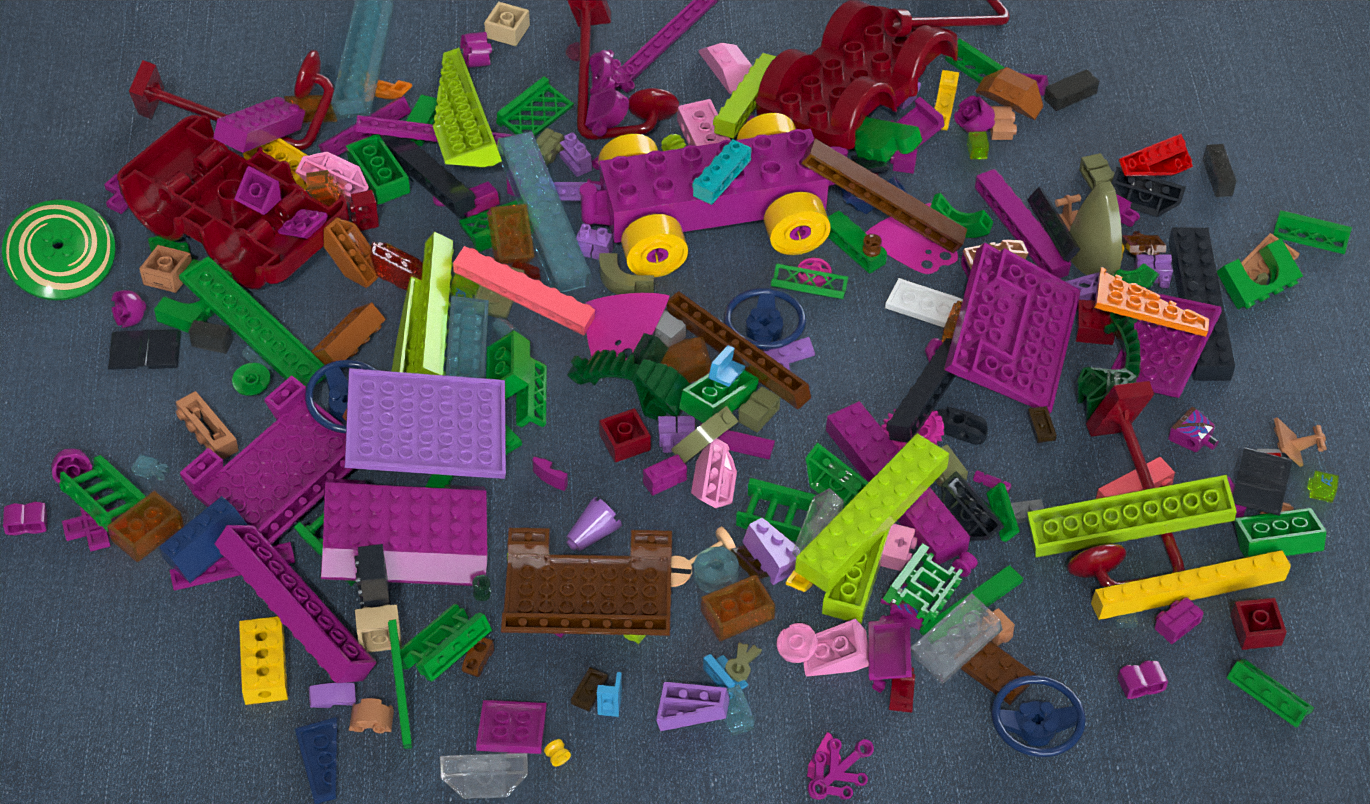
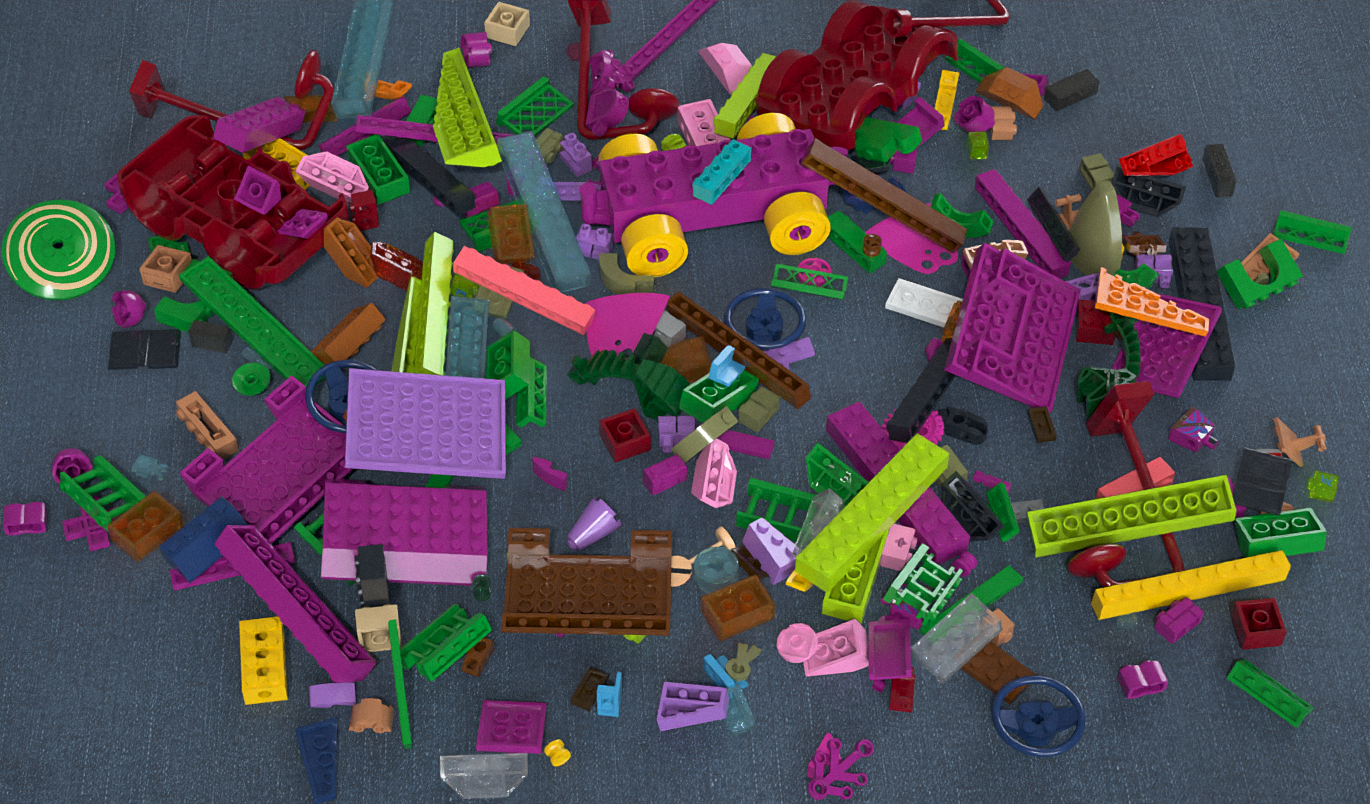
(323, 187): clear orange brick -> none

